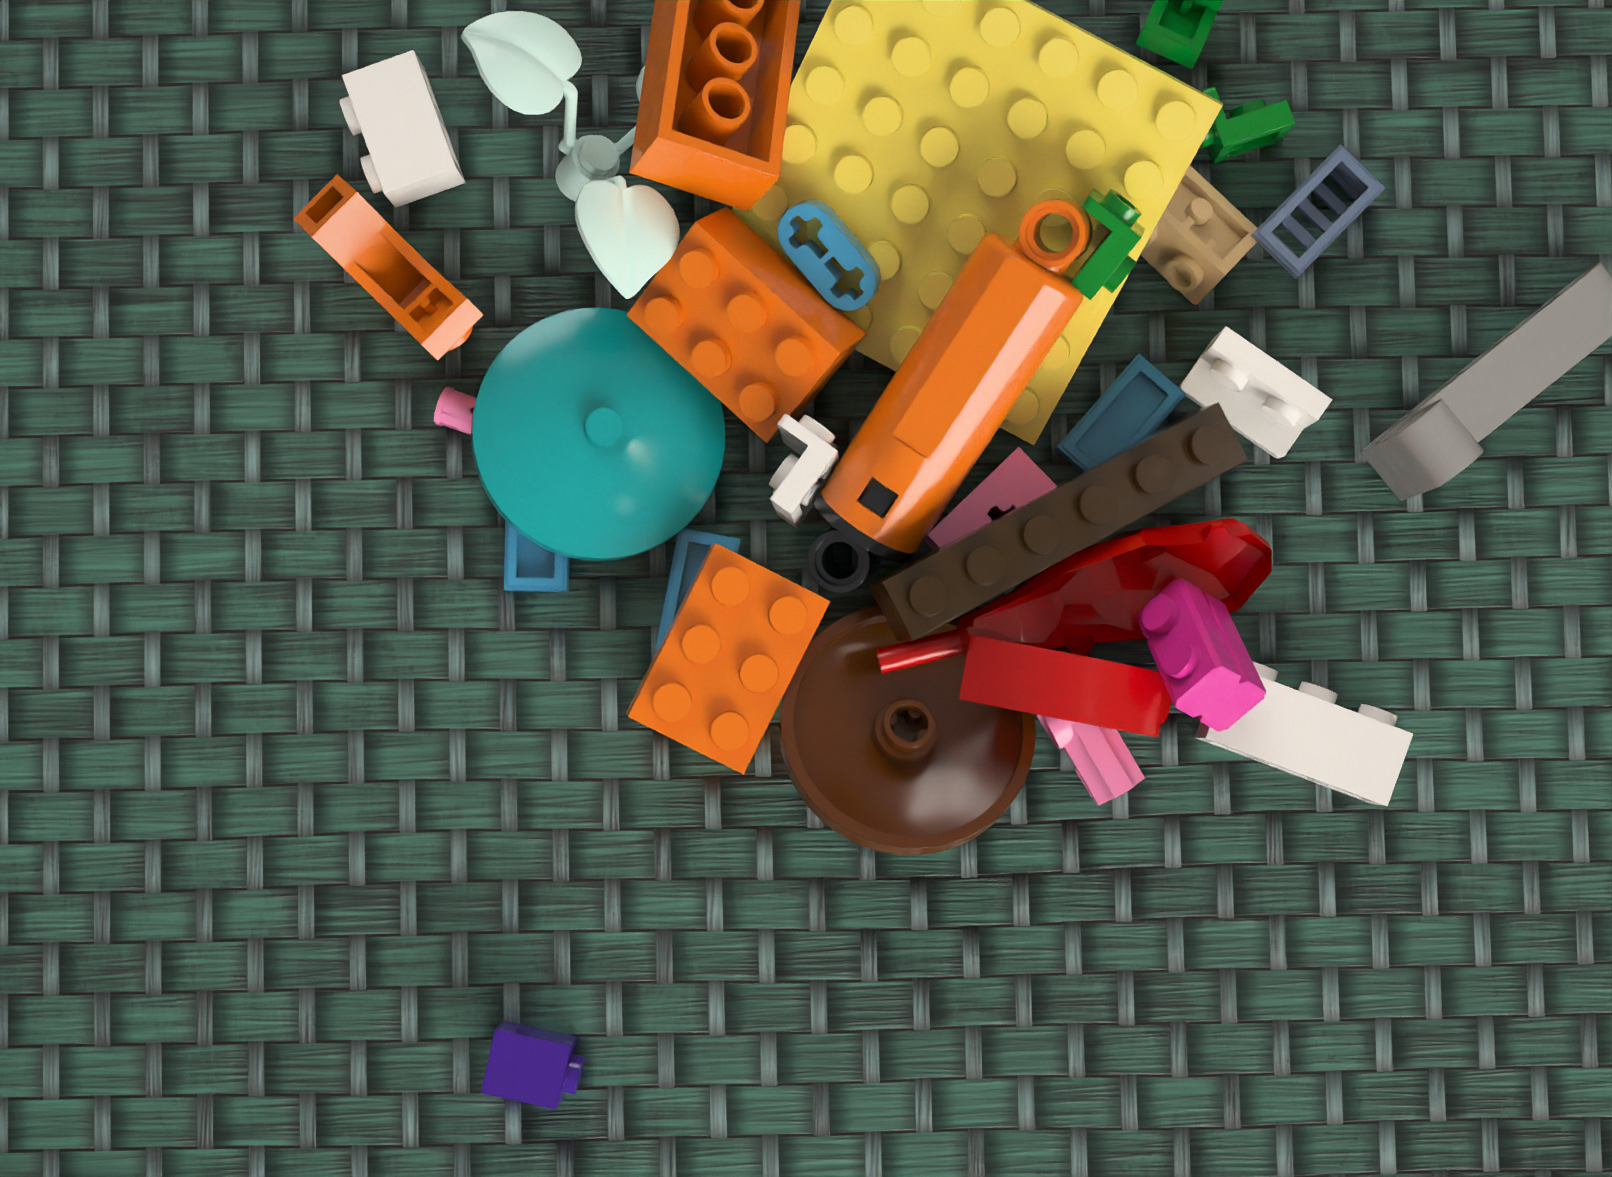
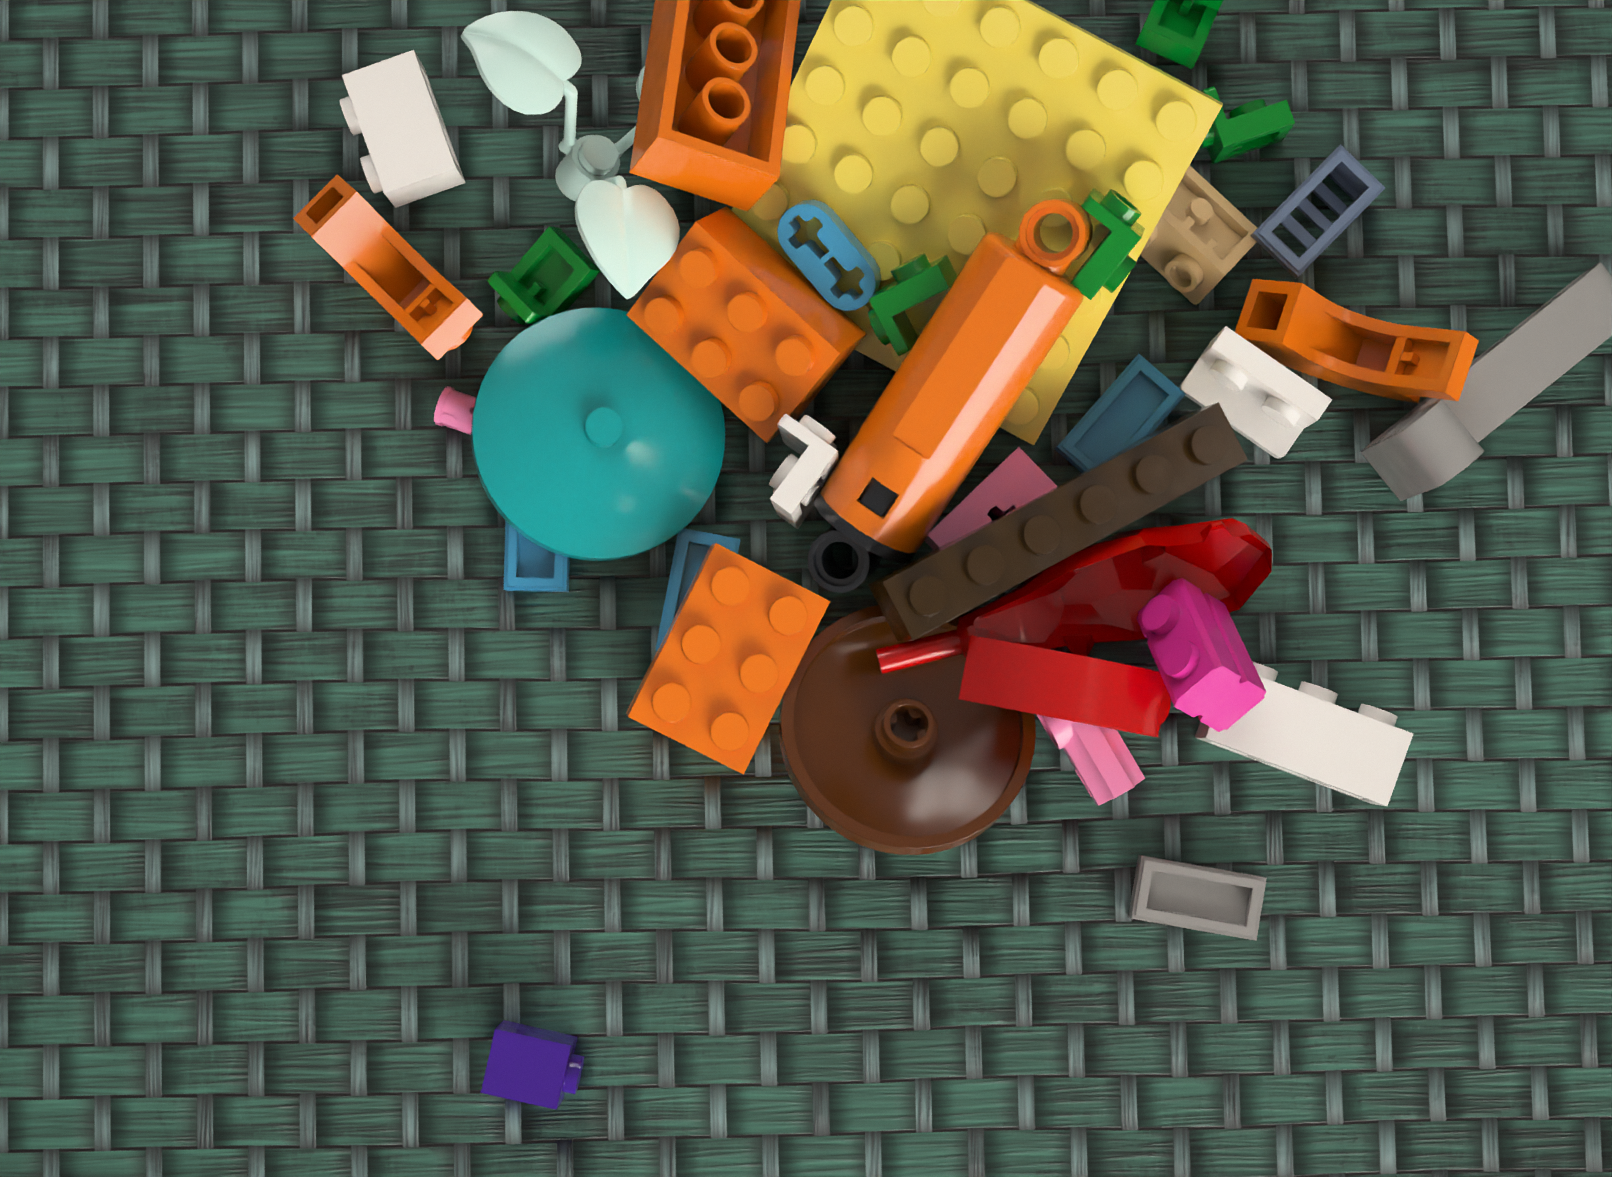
(544, 279): none -> green bracket
(913, 283): none -> green bracket
(1197, 897): none -> light grey tile
(1354, 349): none -> orange arch

